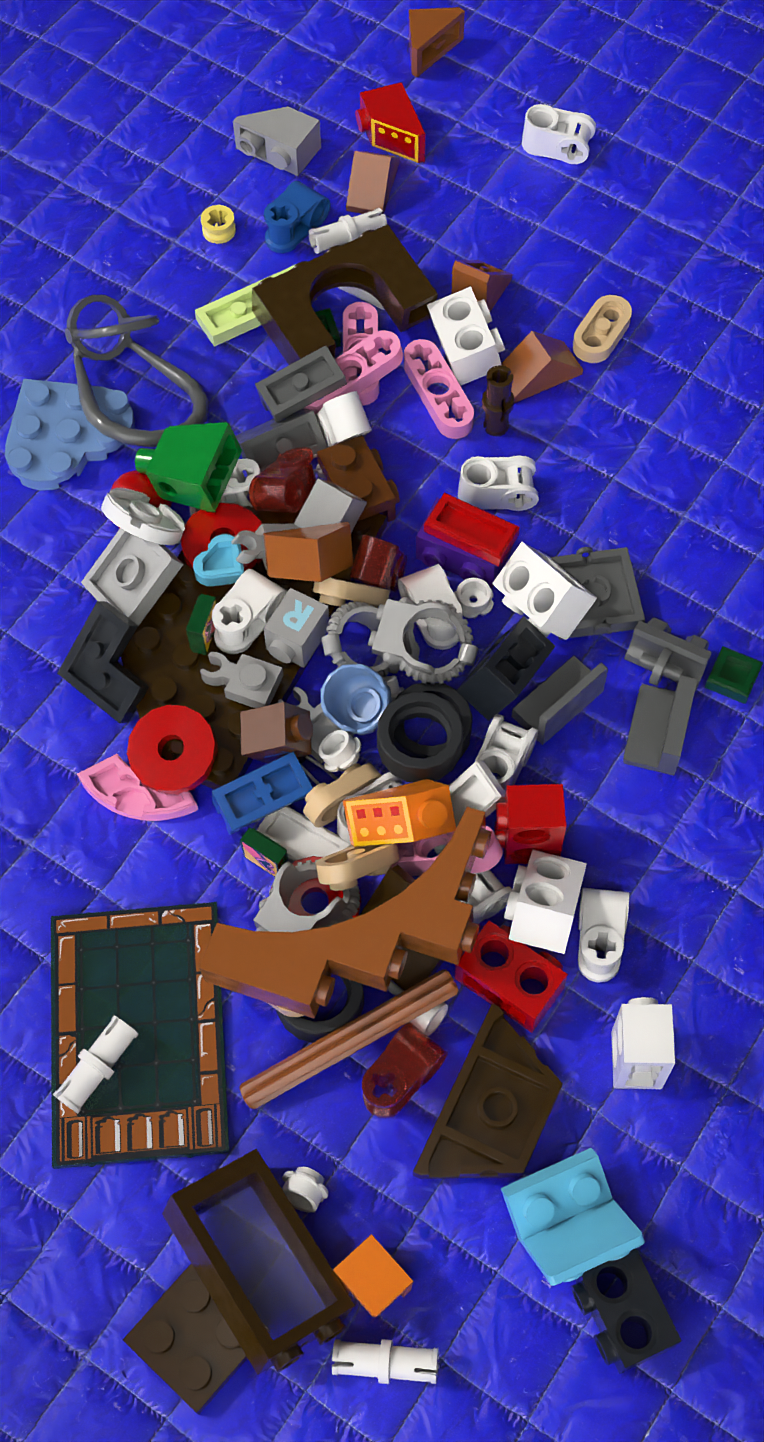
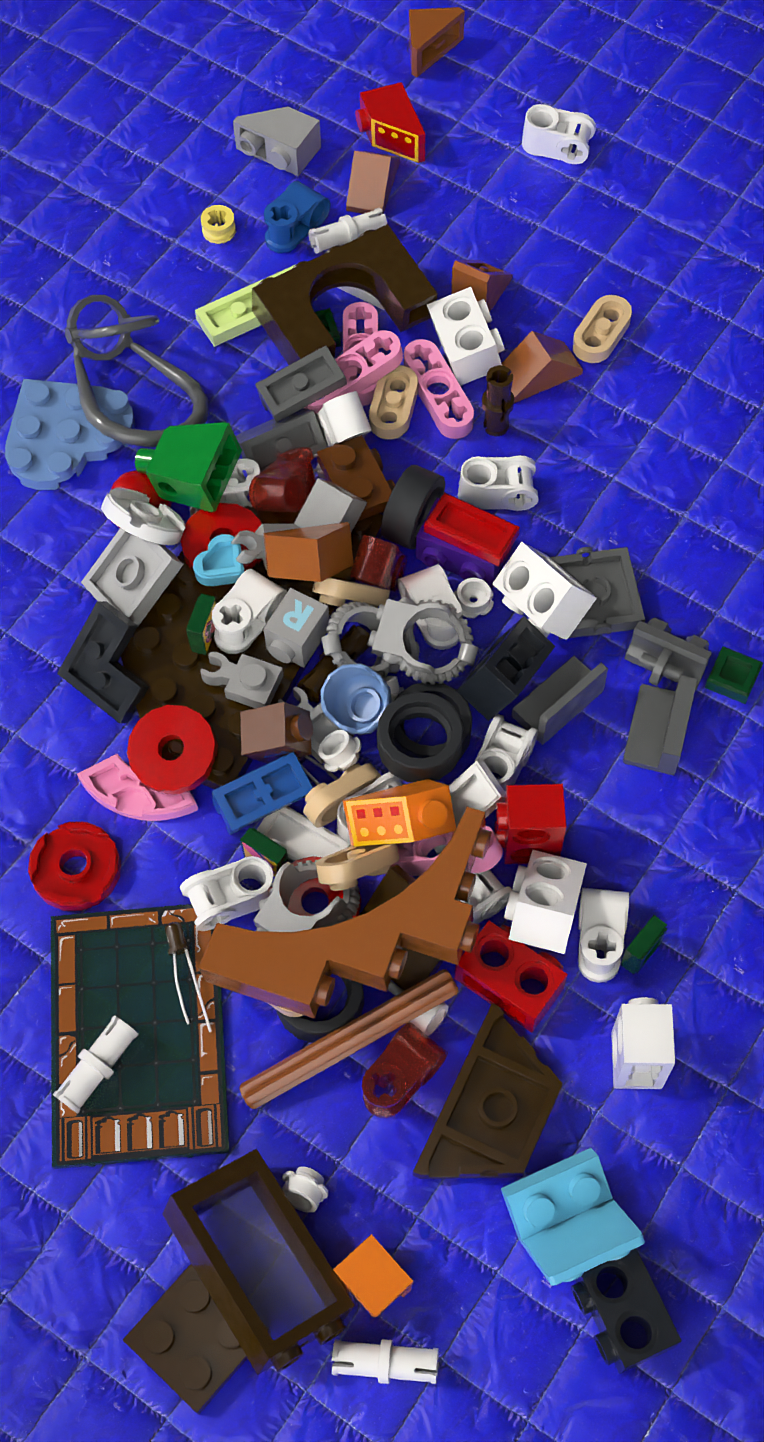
(78, 890): none -> red tile
(178, 947): none -> piece
(219, 895): none -> white piece
(353, 643): none -> dark brown pin
(393, 405): none -> tan plate
(410, 505): none -> black tyre
(644, 945): none -> dark green tile

